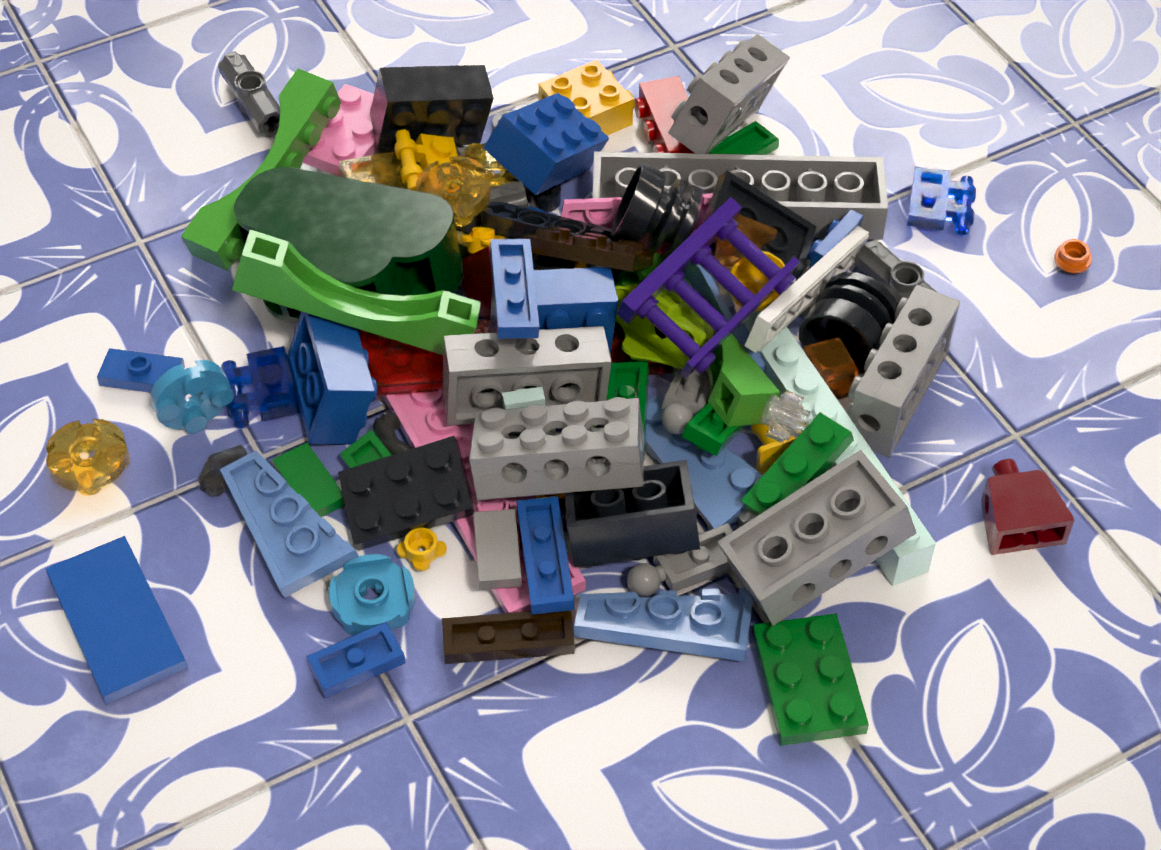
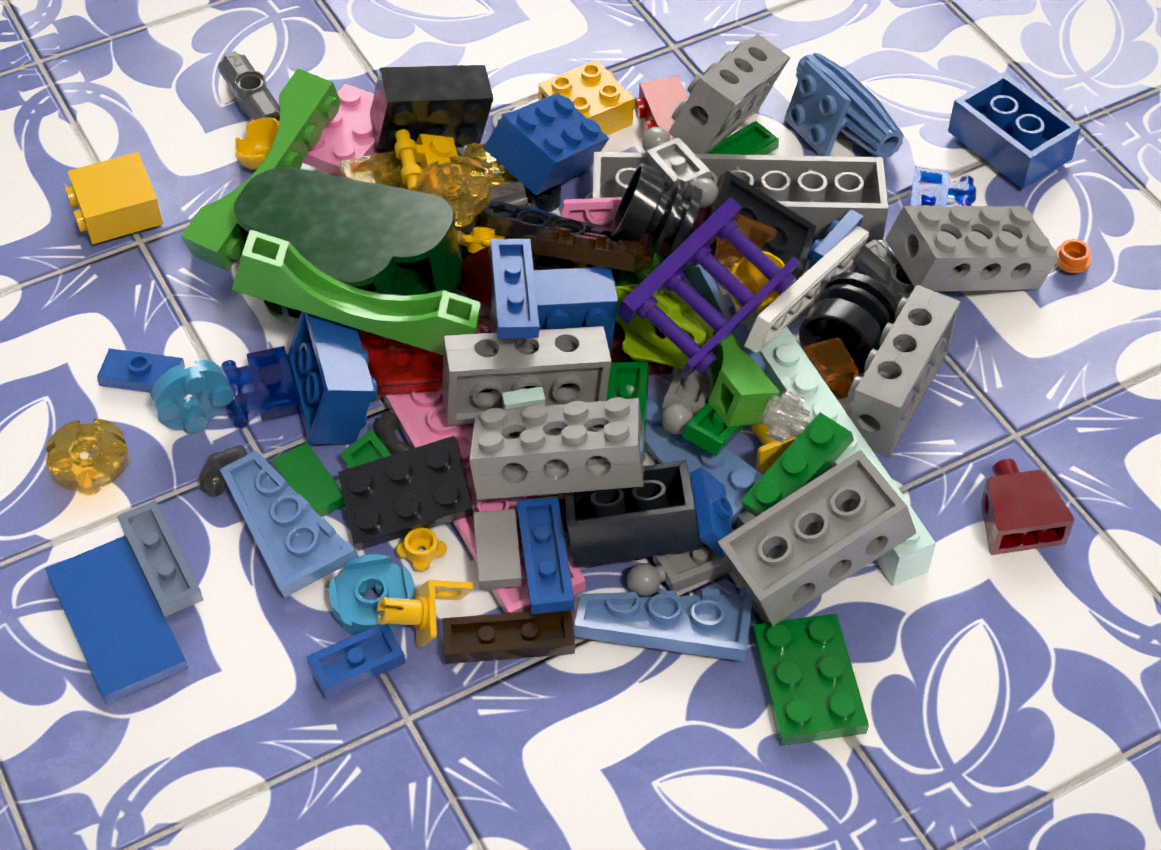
(113, 198): none -> yellow brick
(160, 558): none -> sand blue plate
(257, 143): none -> yellow hair
(421, 610): none -> yellow bracket
(678, 163): none -> light grey plate
(711, 508): none -> blue plate
(835, 101): none -> medium blue plate
(971, 248): none -> light grey brick
(1013, 130): none -> blue brick

